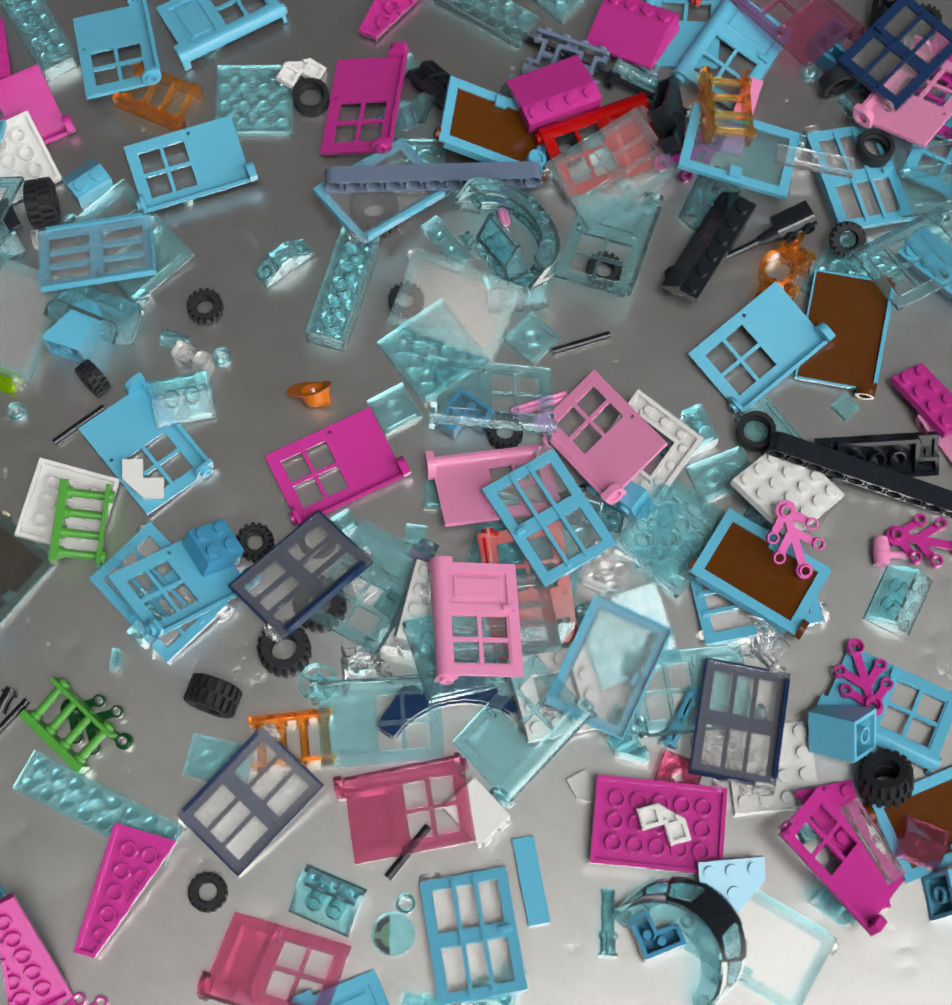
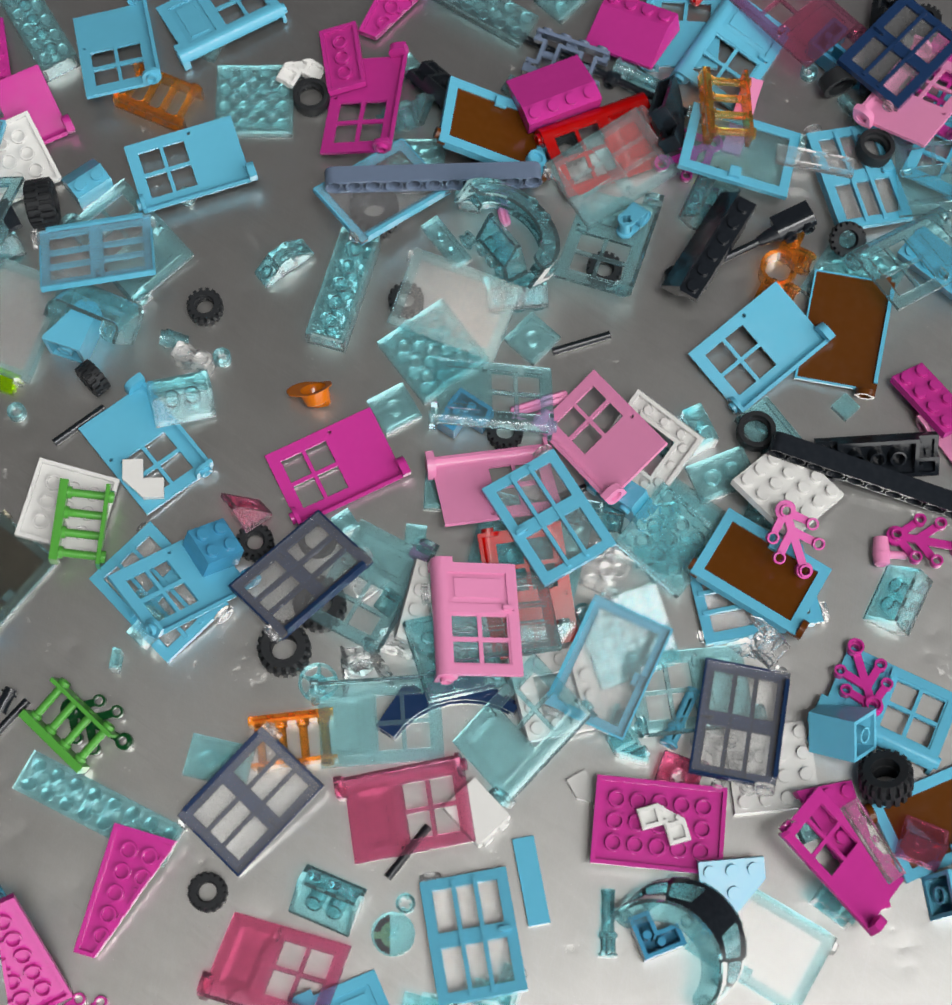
(212, 695): black tyre -> none
(246, 511): none -> clear pink slope
(342, 58): none -> dark pink plate
(632, 220): none -> medium azure piece

